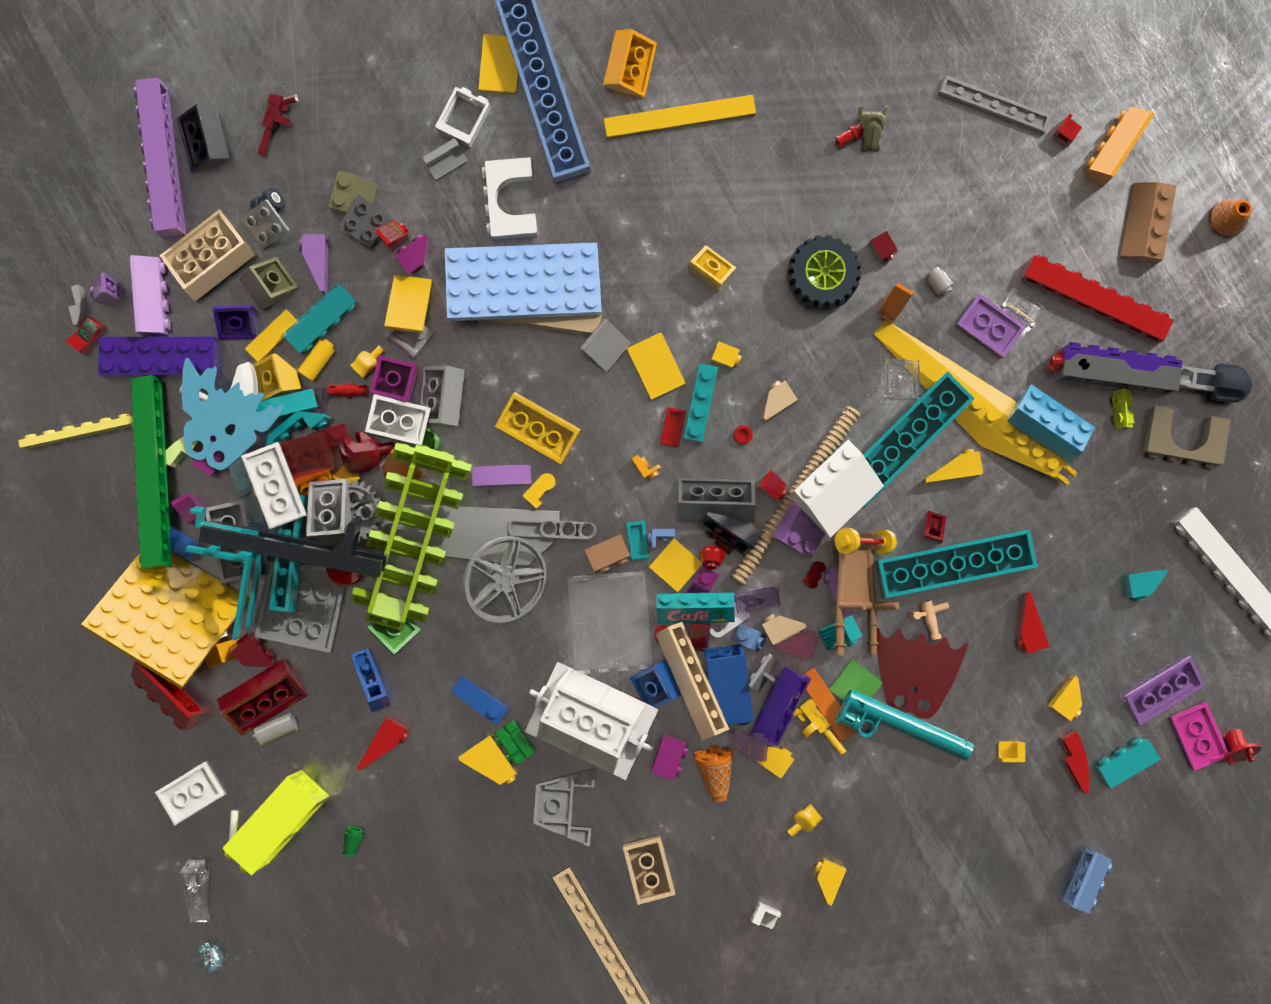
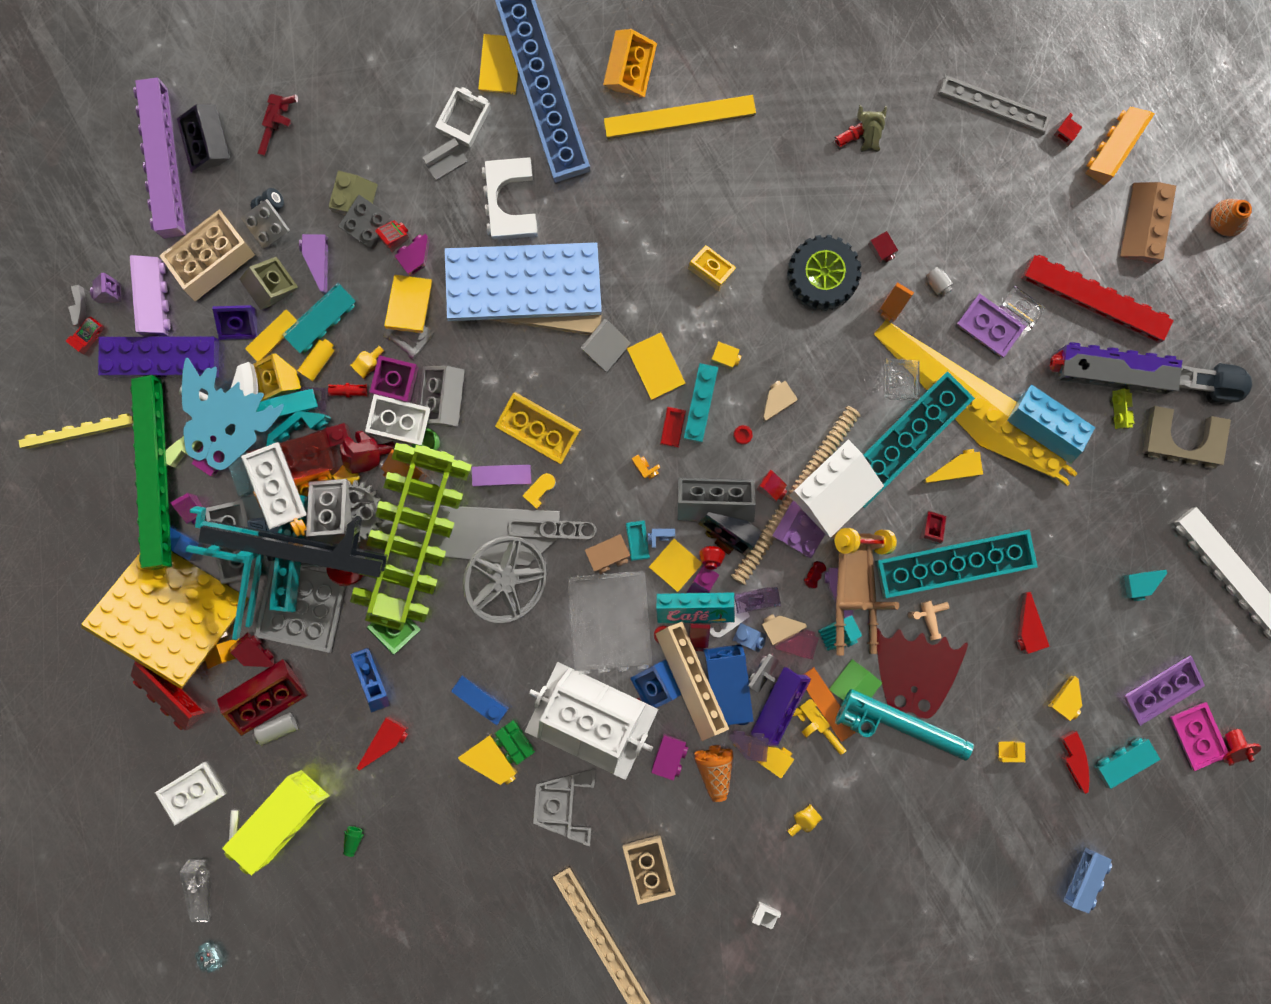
(298, 527): none -> light orange plate
(829, 878): yellow slope -> none

